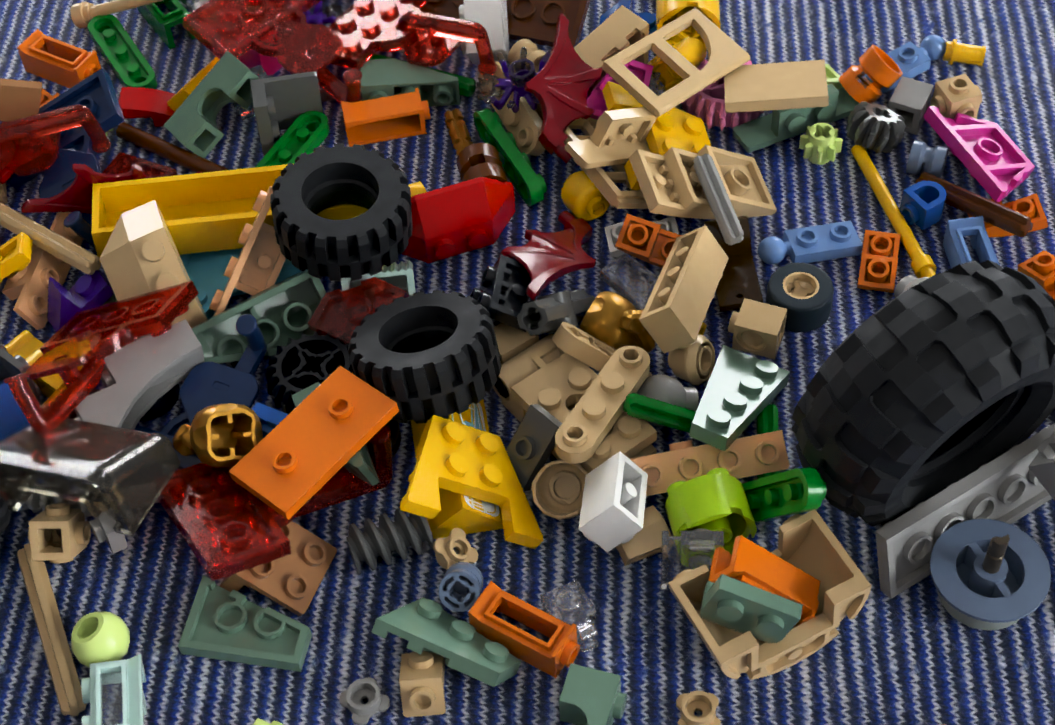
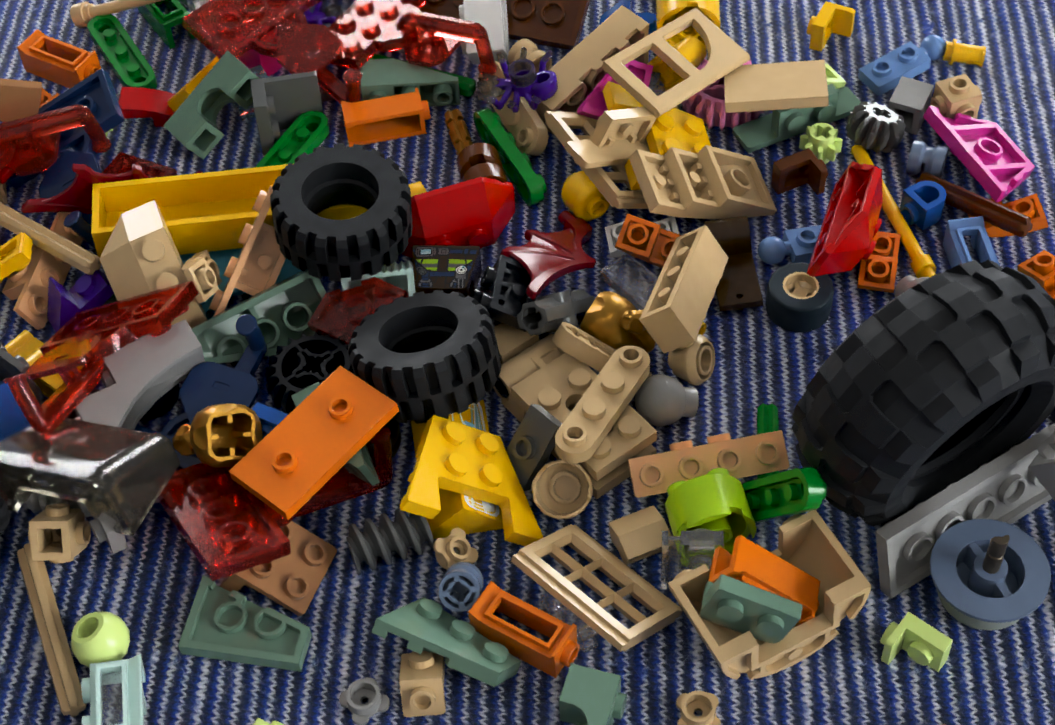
(166, 149): reddish brown piece -> none
(203, 273): none -> tan slope
(446, 268): none -> torso
(562, 91): dark red animal -> none
(592, 613): none -> tan piece
(613, 502): white brick -> none
(658, 412): green axle -> none
(718, 199): light grey axle -> none
(735, 396): wing -> none
(758, 328): tan brick -> none
(799, 170): none -> reddish brown bracket
(830, 19): none -> yellow bracket
(849, 221): none -> red wedge
(878, 67): orange wheel -> none
(918, 639): none -> yellowish green bracket

